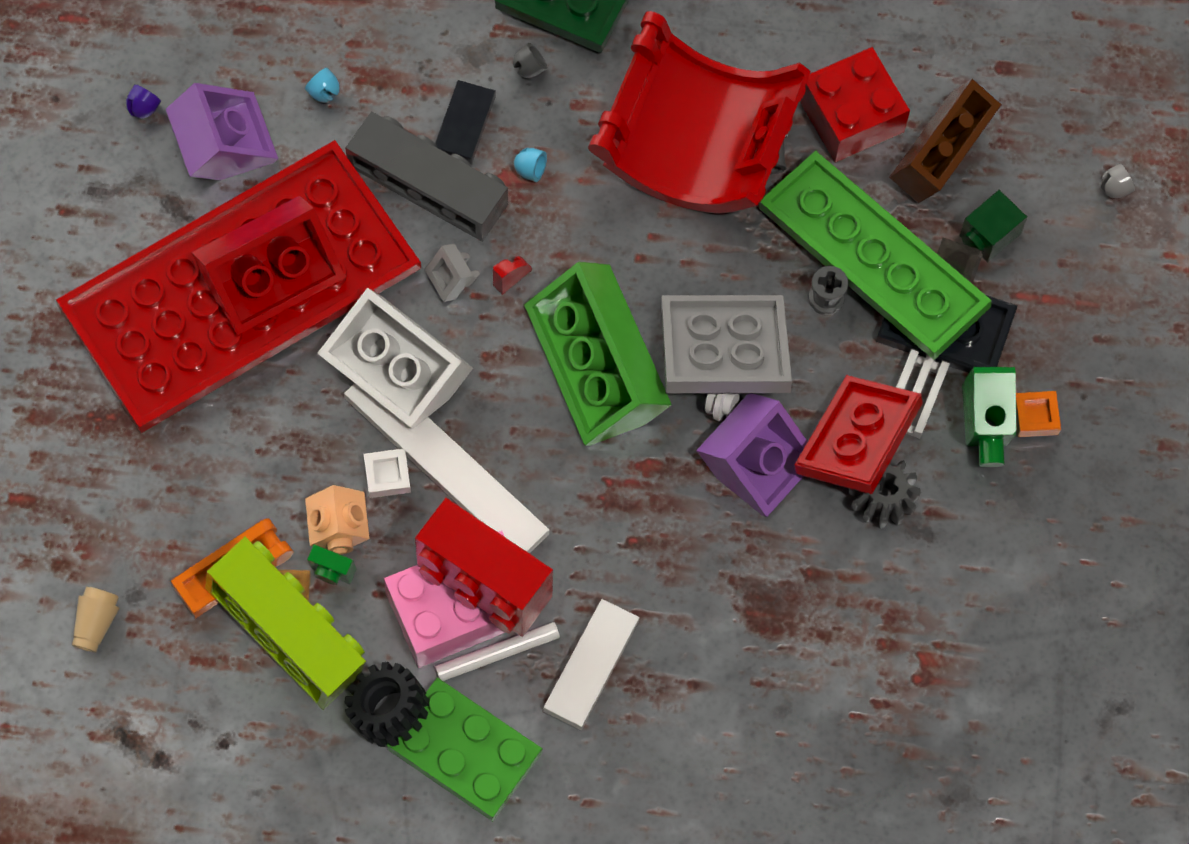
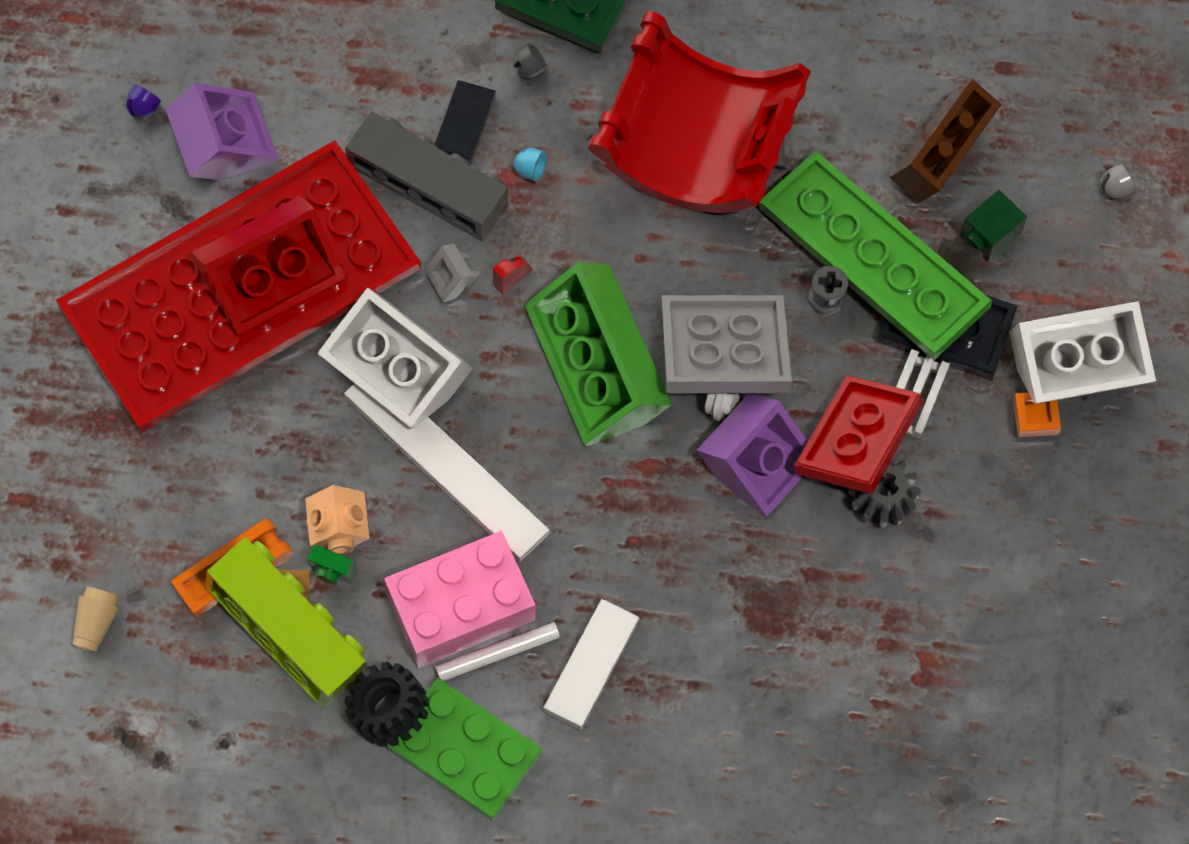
(322, 84): medium azure hinge -> none
(387, 473): white plate -> none
(483, 568): red brick -> none
(854, 104): red brick -> none
(990, 396): green torso -> none
(1083, 353): none -> white slope

